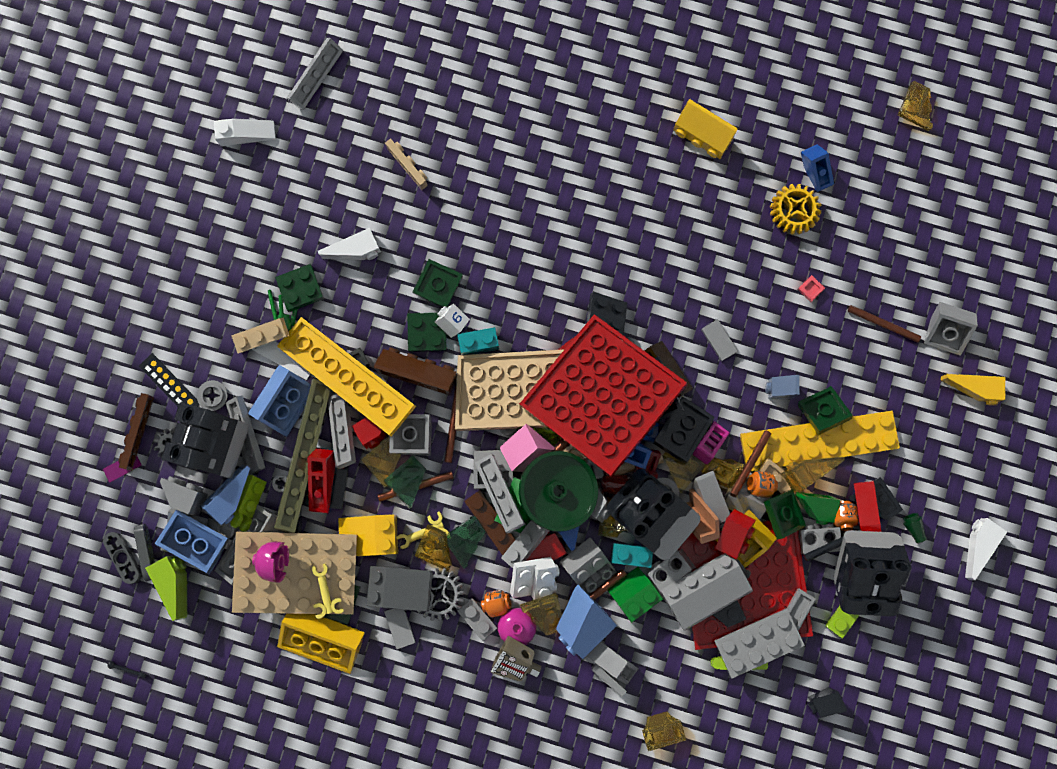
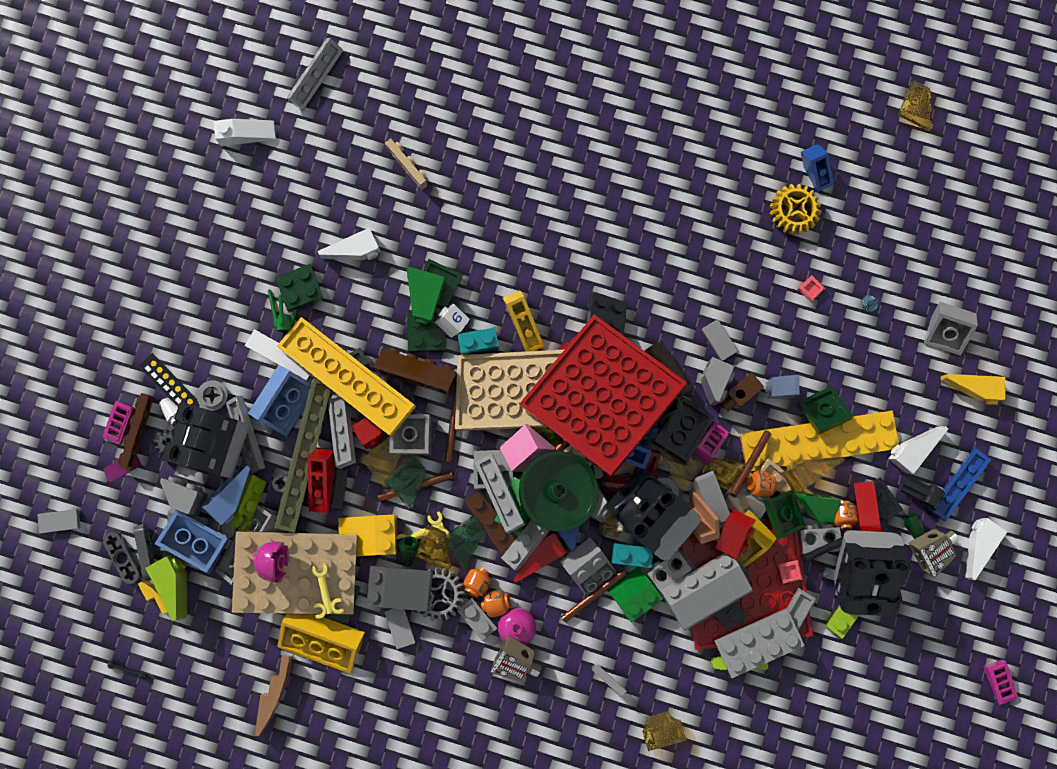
(58, 521): none -> light grey tile
(112, 420): none -> dark pink slope
(150, 593): none -> yellow slope
(169, 410): none -> white cone
(260, 335): tan plate -> none
(270, 701): none -> medium nougat slope
(408, 548): none -> dark green cone
(425, 294): none -> green slope
(477, 582): none -> orange head
(523, 321): none -> yellow slope
(534, 578): white plate -> none
(544, 612): clear yellow wing -> none
(583, 623): medium blue slope -> none
(613, 662): light grey slope -> none
(704, 129): yellow slope -> none
(715, 379): none -> light grey slope
(749, 385): none -> reddish brown torso
(789, 571): none -> coral tile
(826, 703): black slope -> none
(870, 303): none -> clear light blue hinge
(883, 323): copper bar -> none
(912, 453): none -> white slope
(929, 496): none -> black piece
(934, 550): none -> dark tan torso
(961, 483): none -> blue plate
(989, 670): none -> dark pink slope

